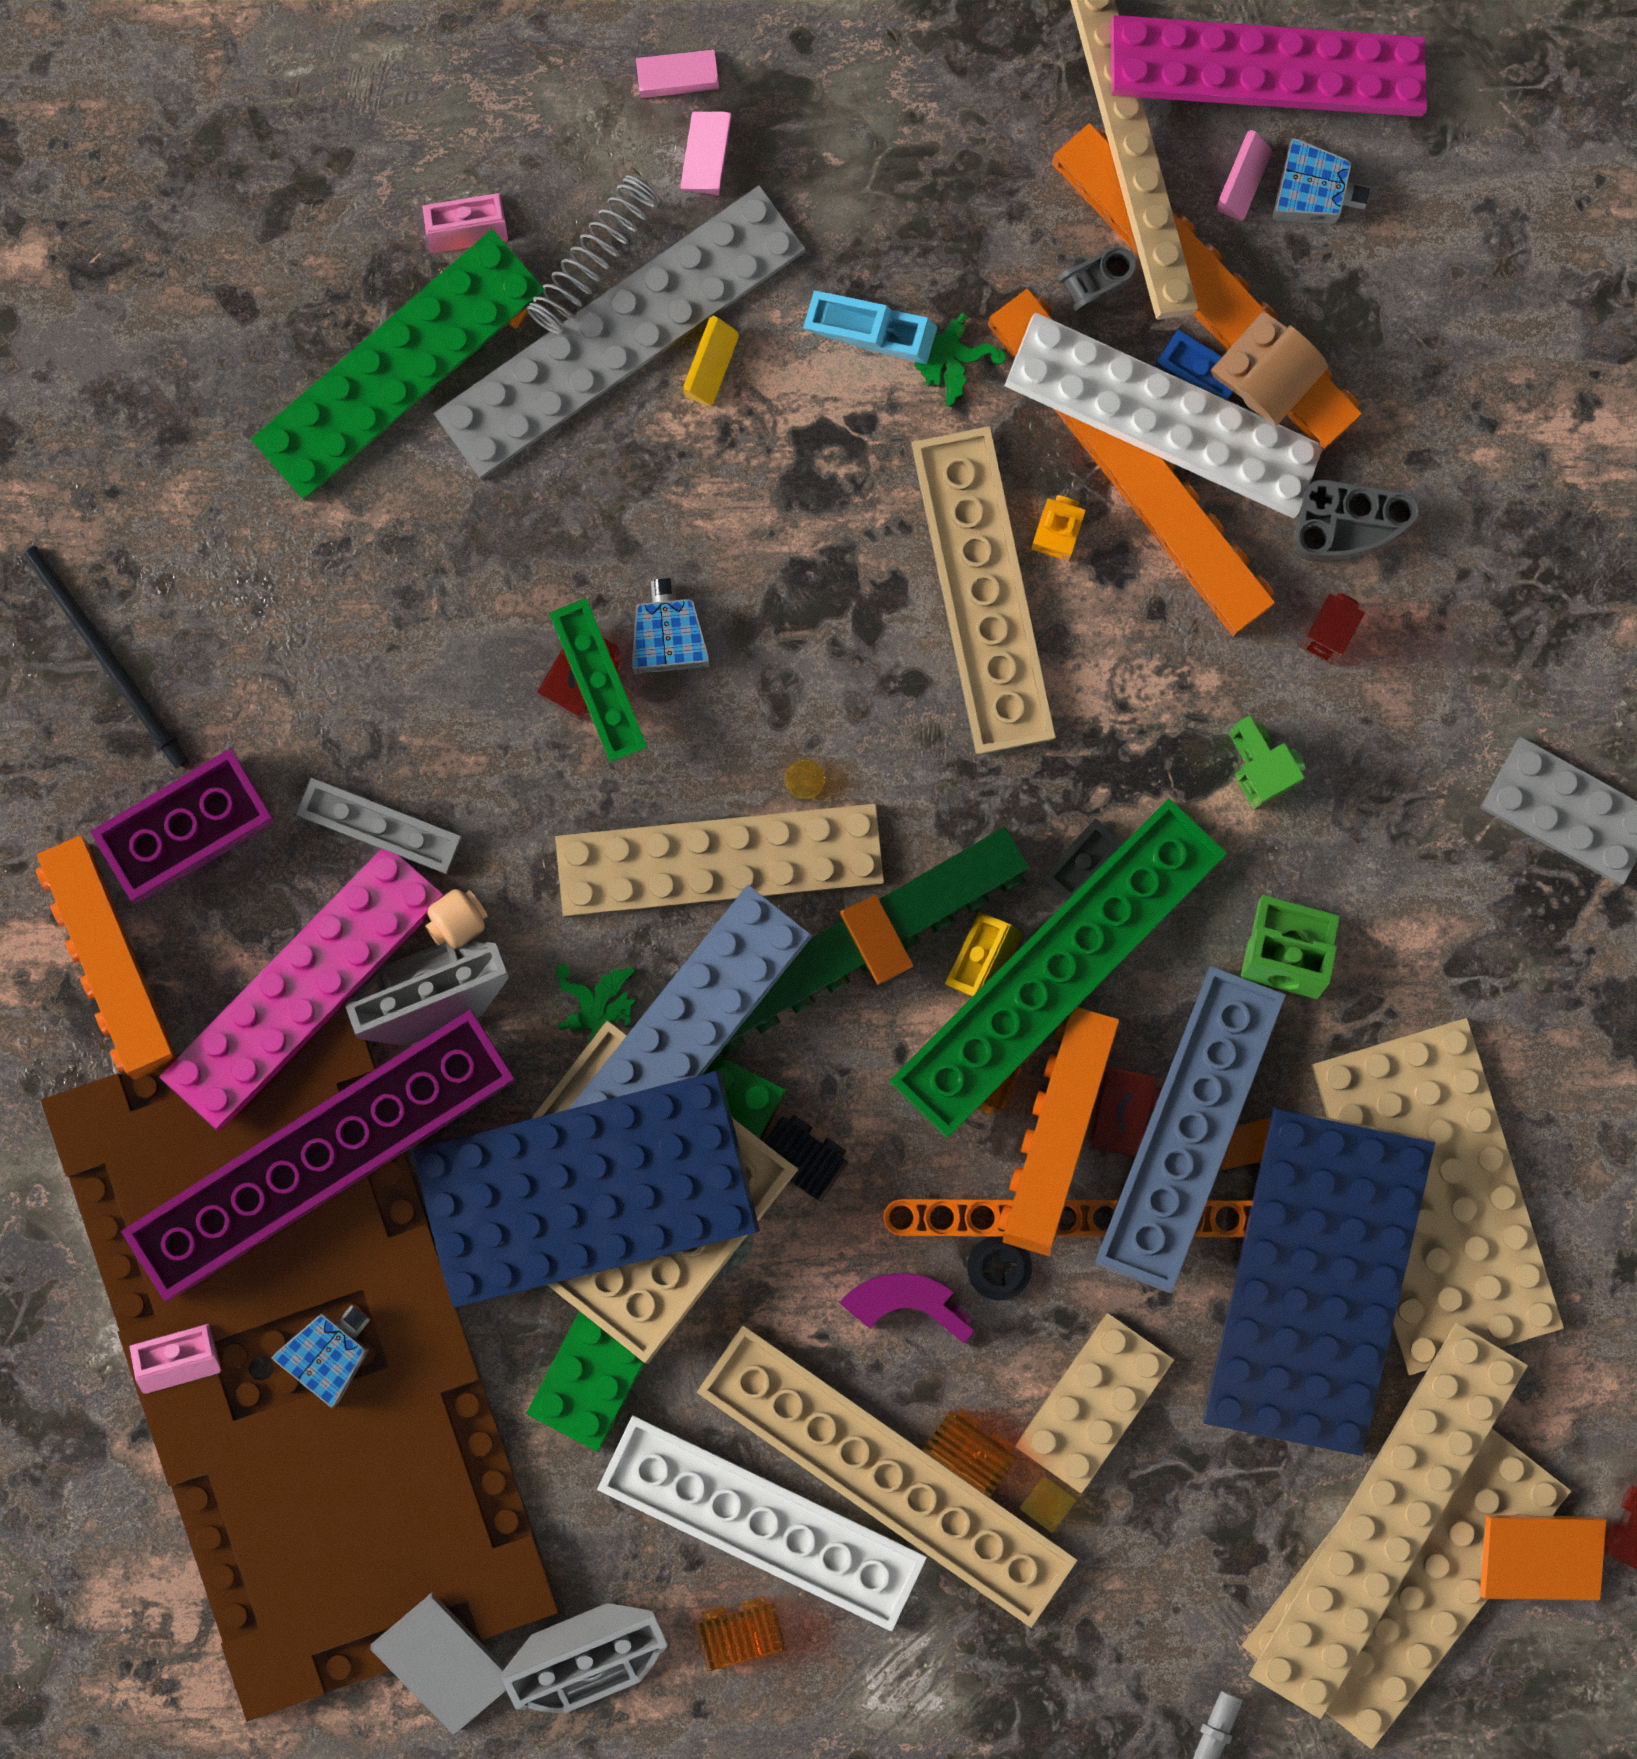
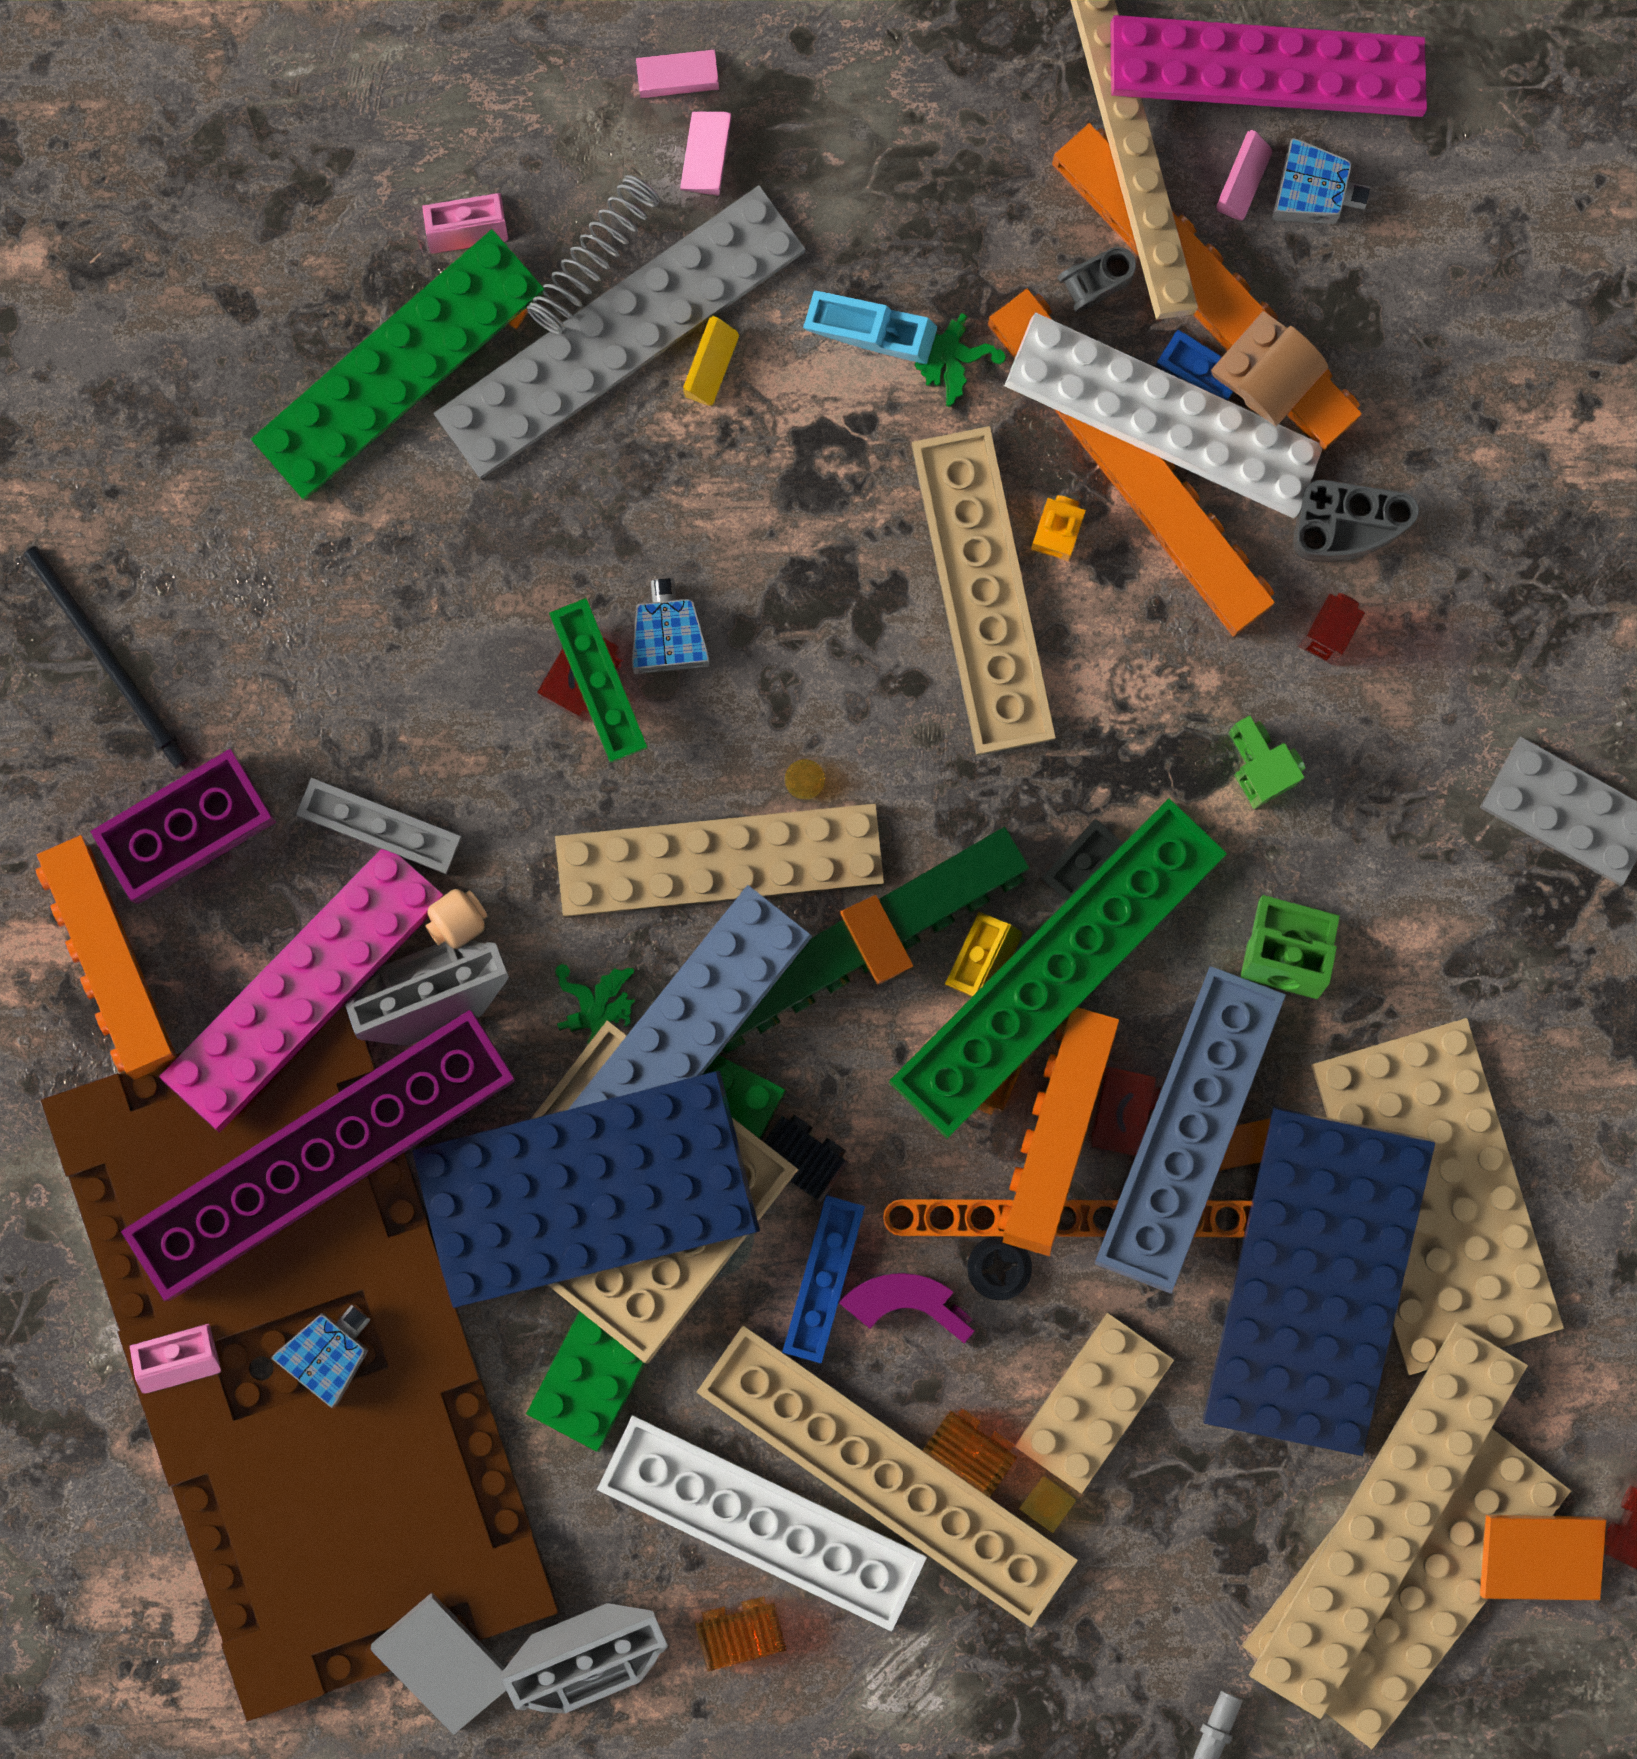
(823, 1279): none -> blue plate

